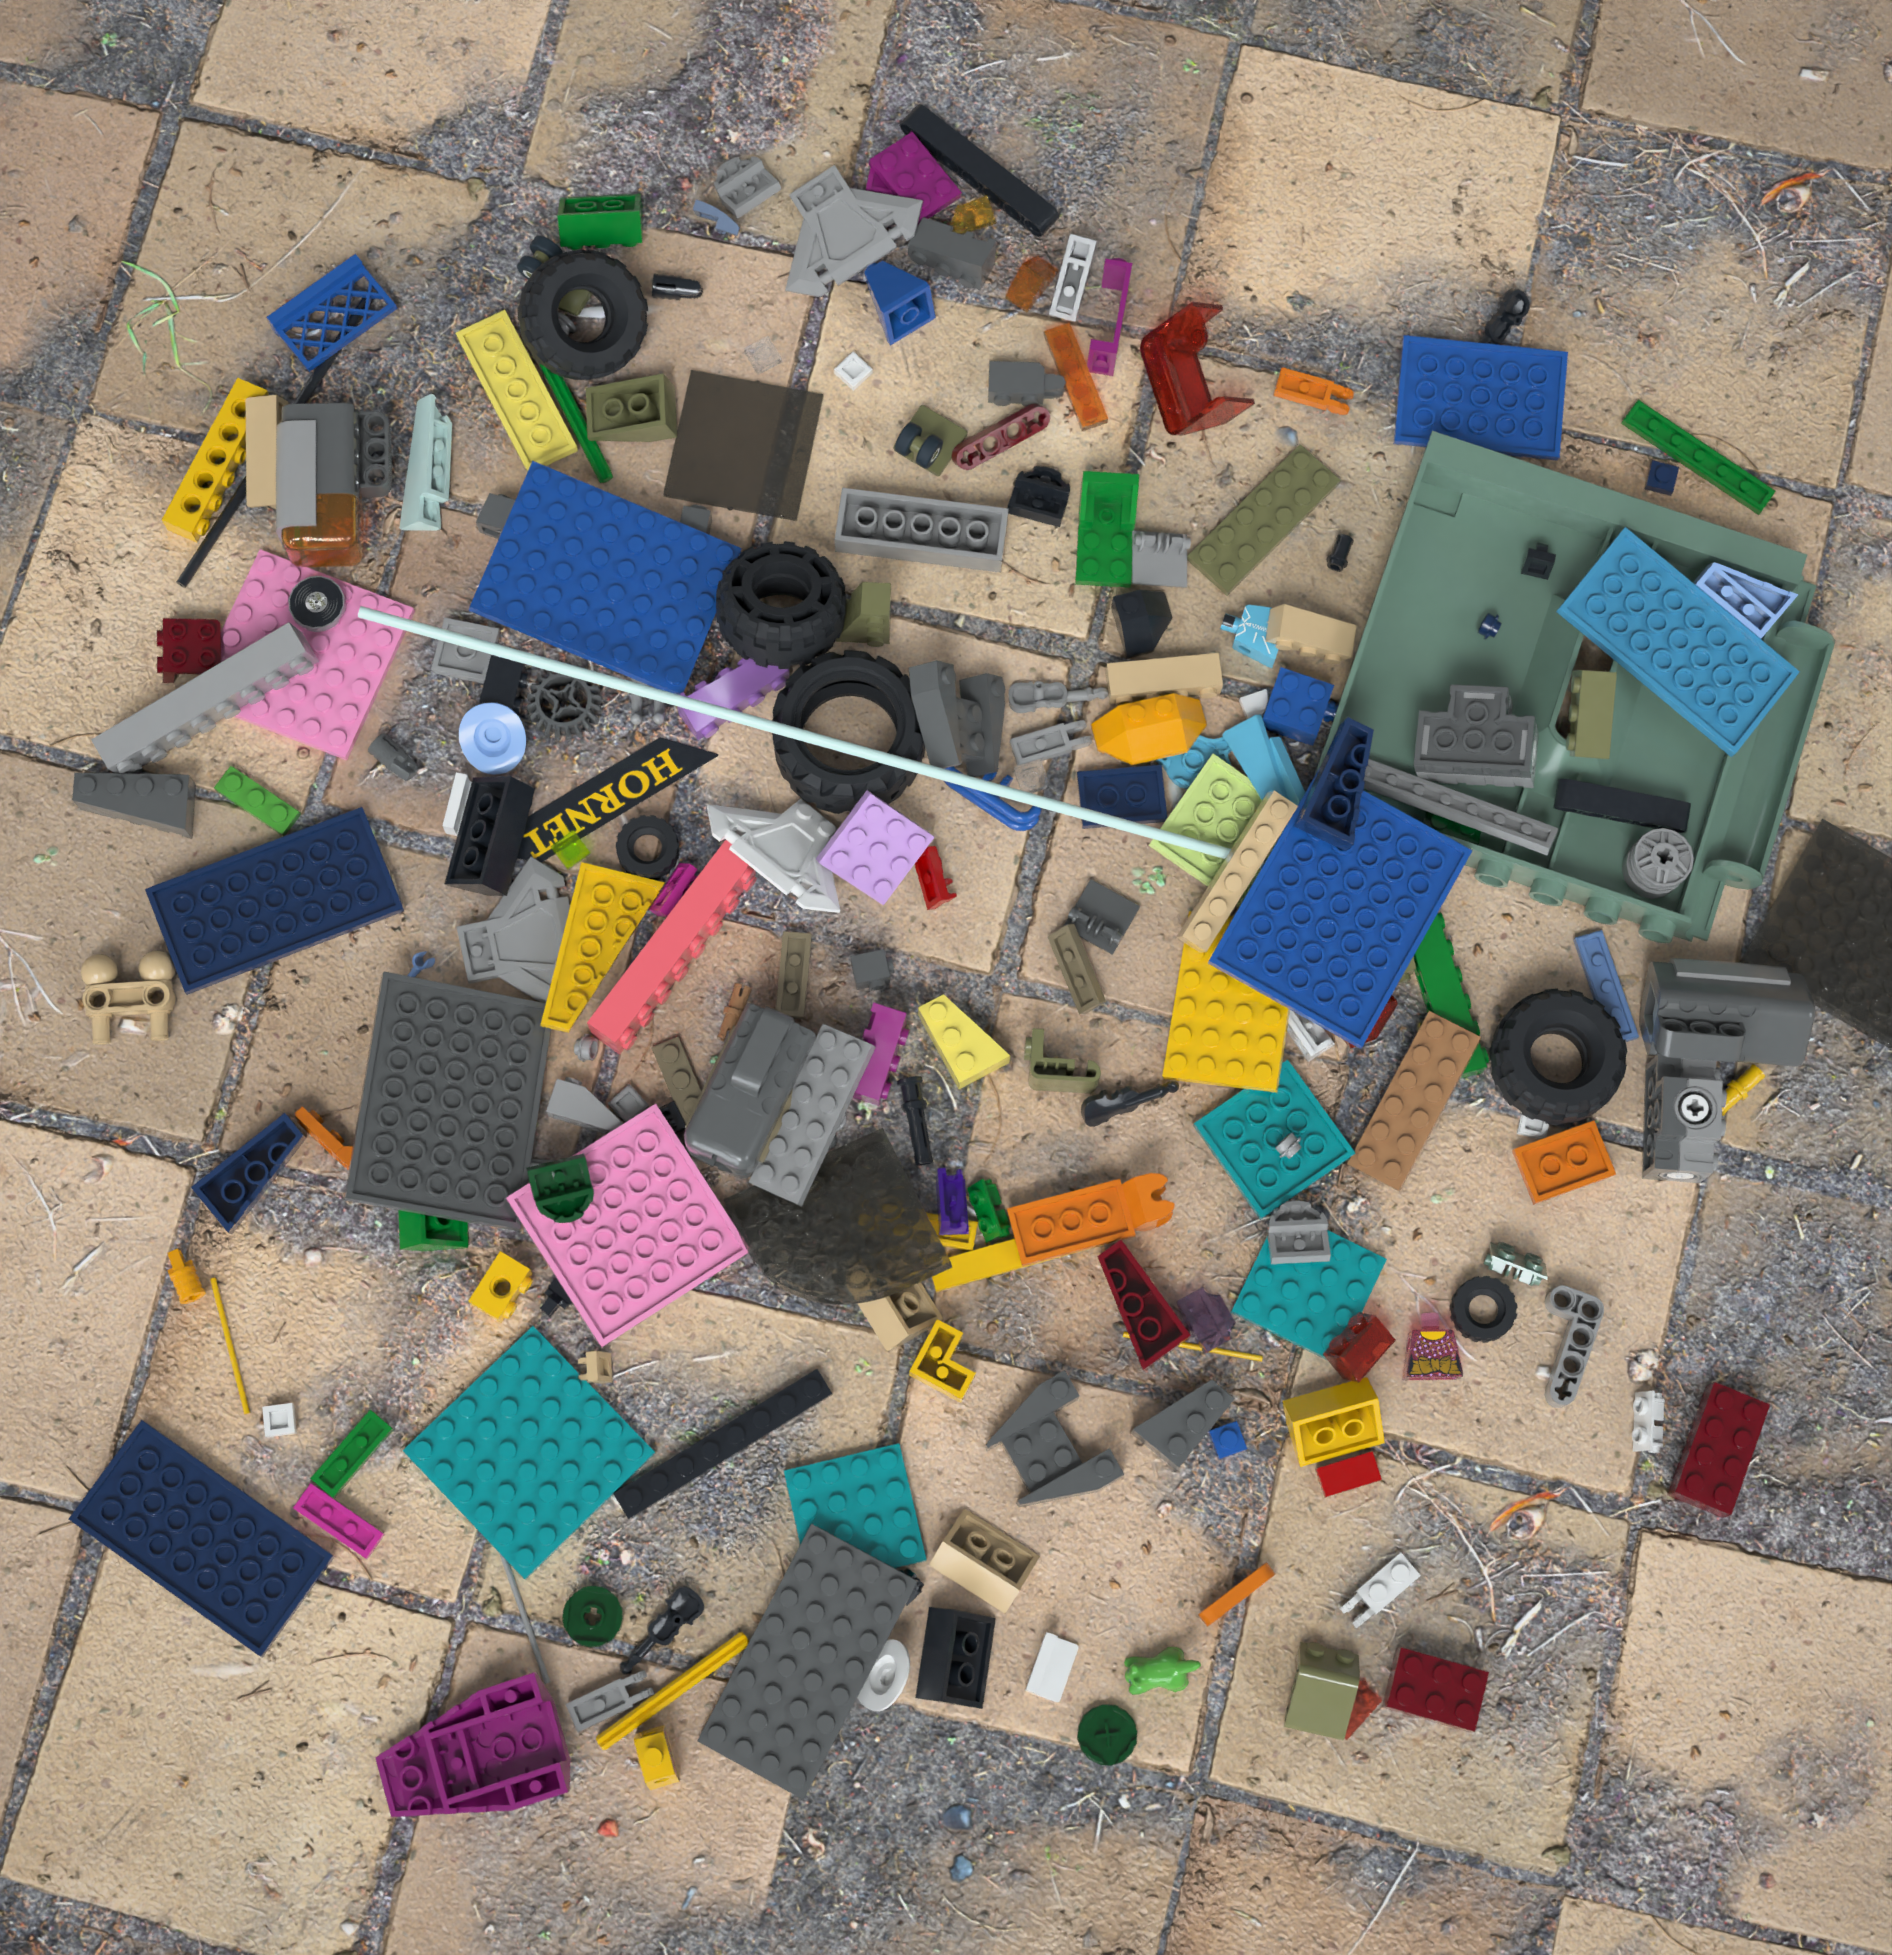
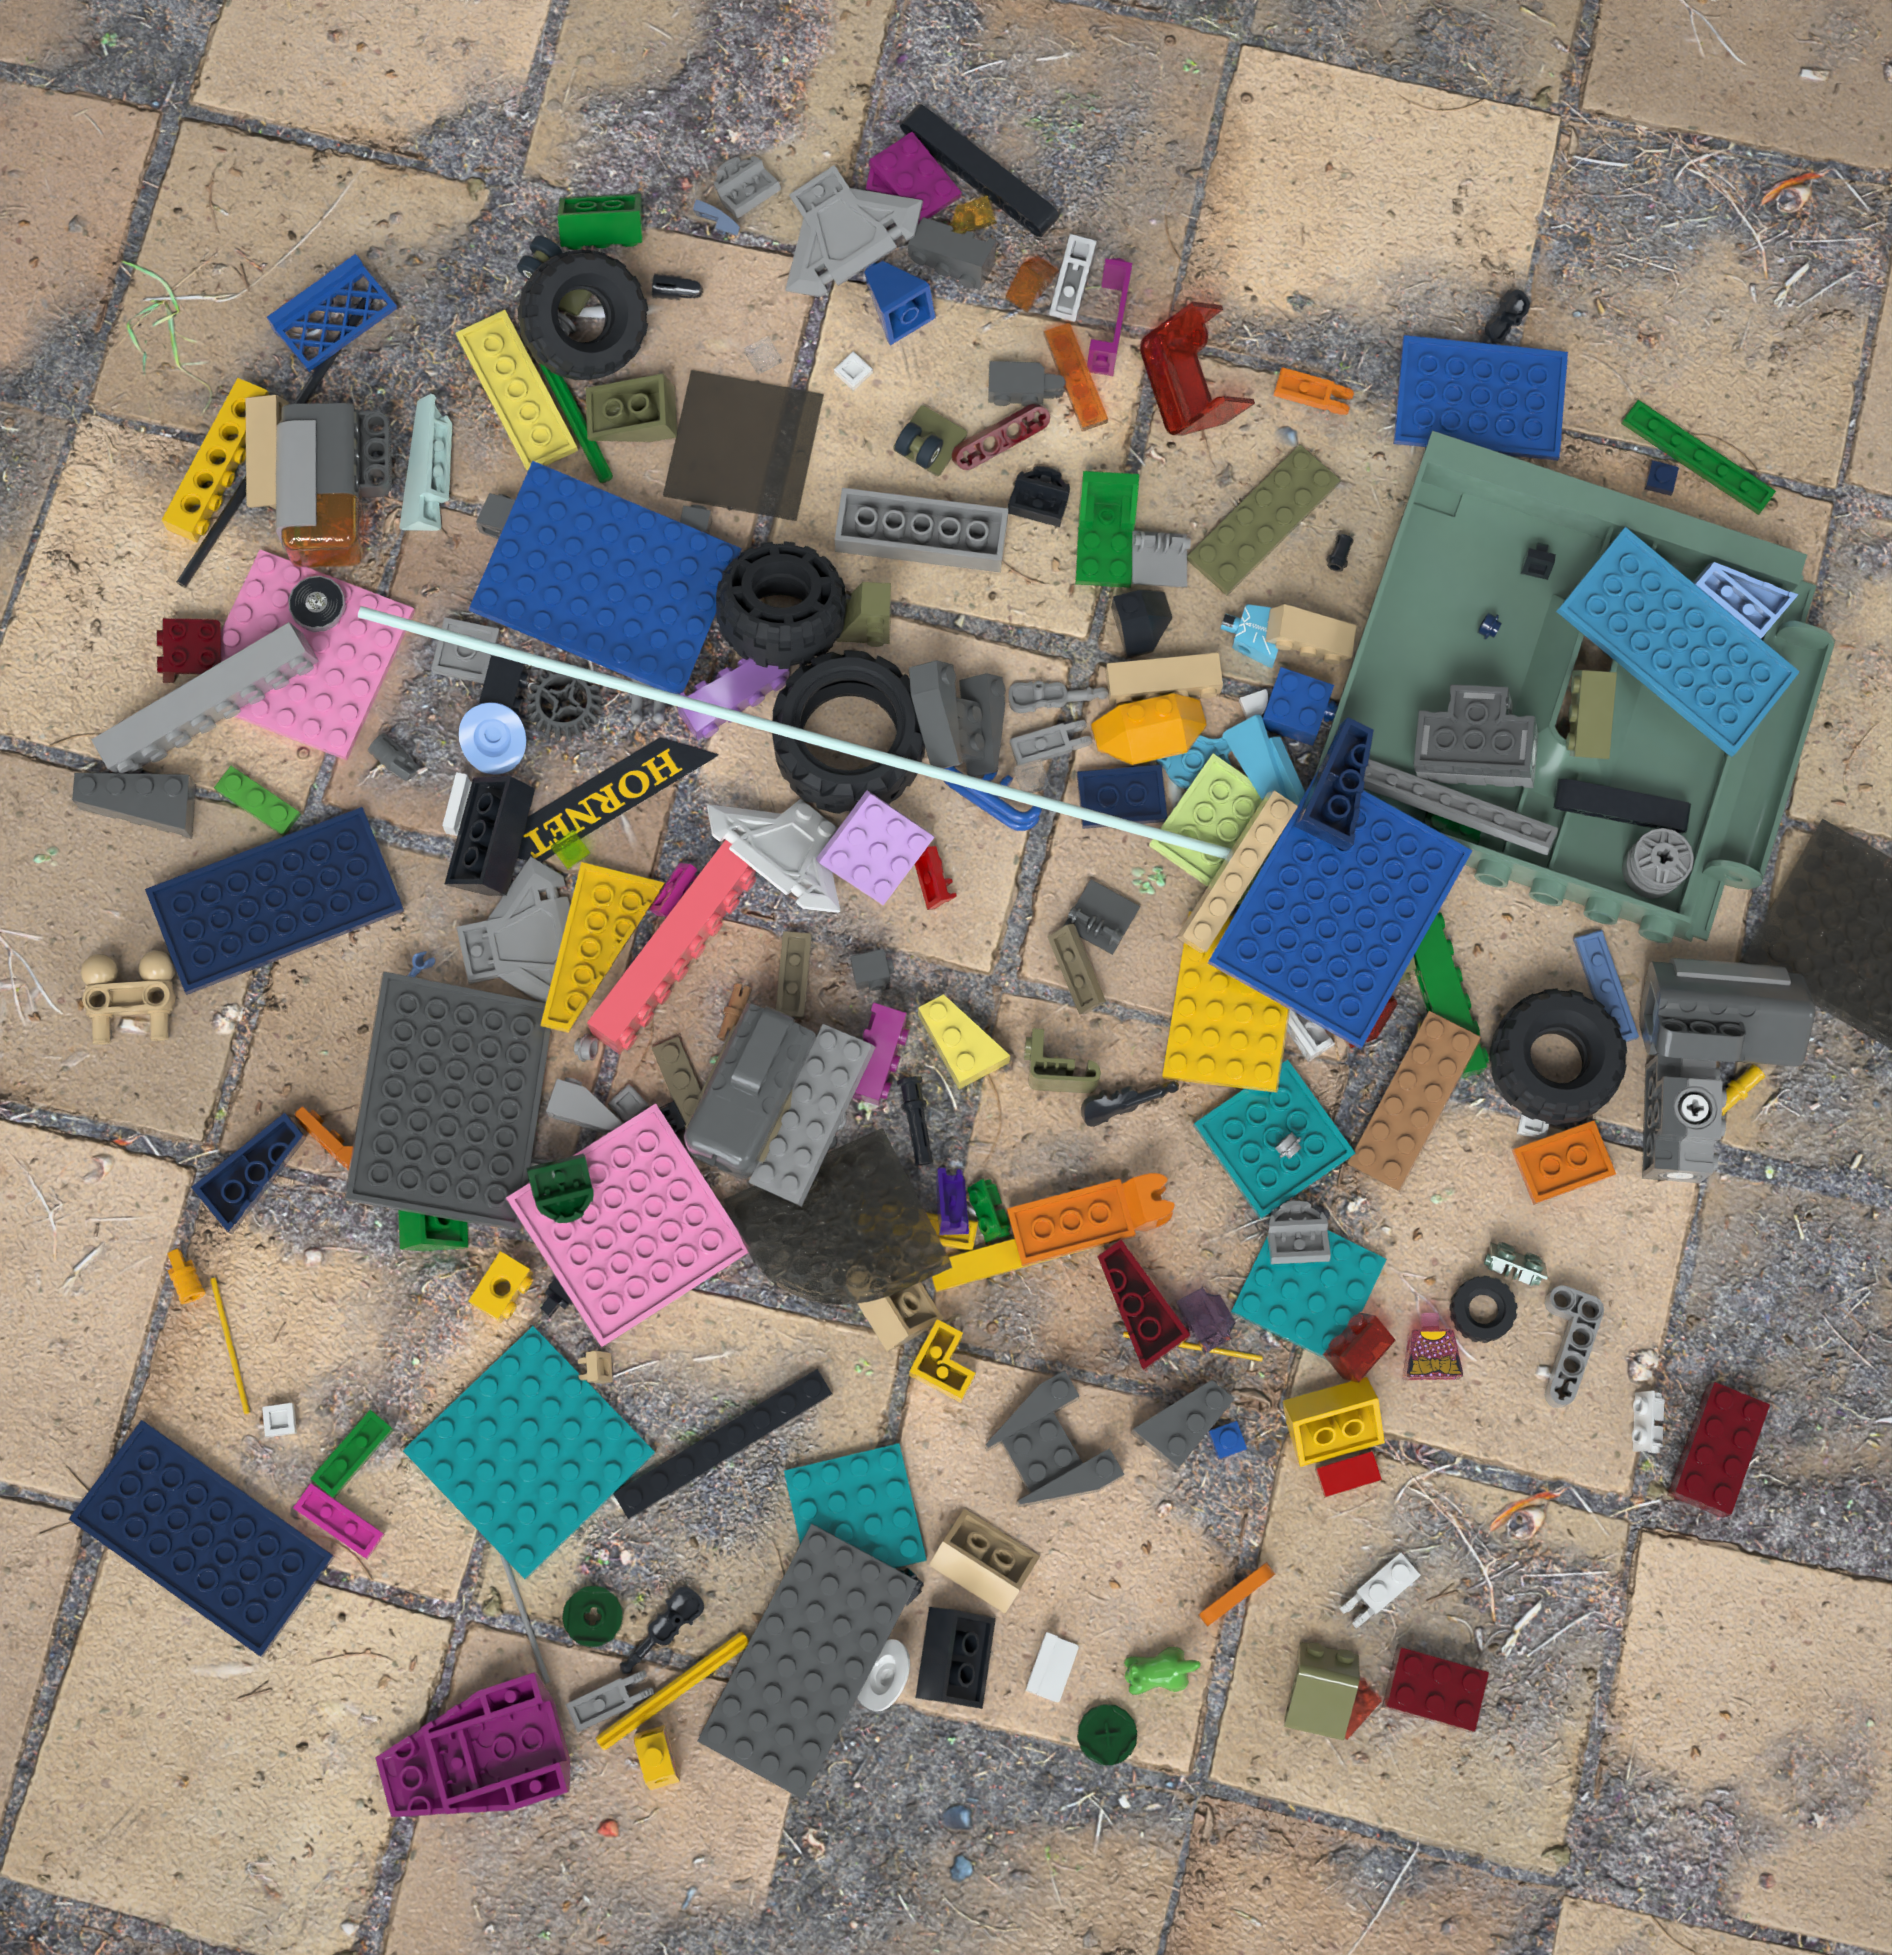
(647, 826): black tyre -> none

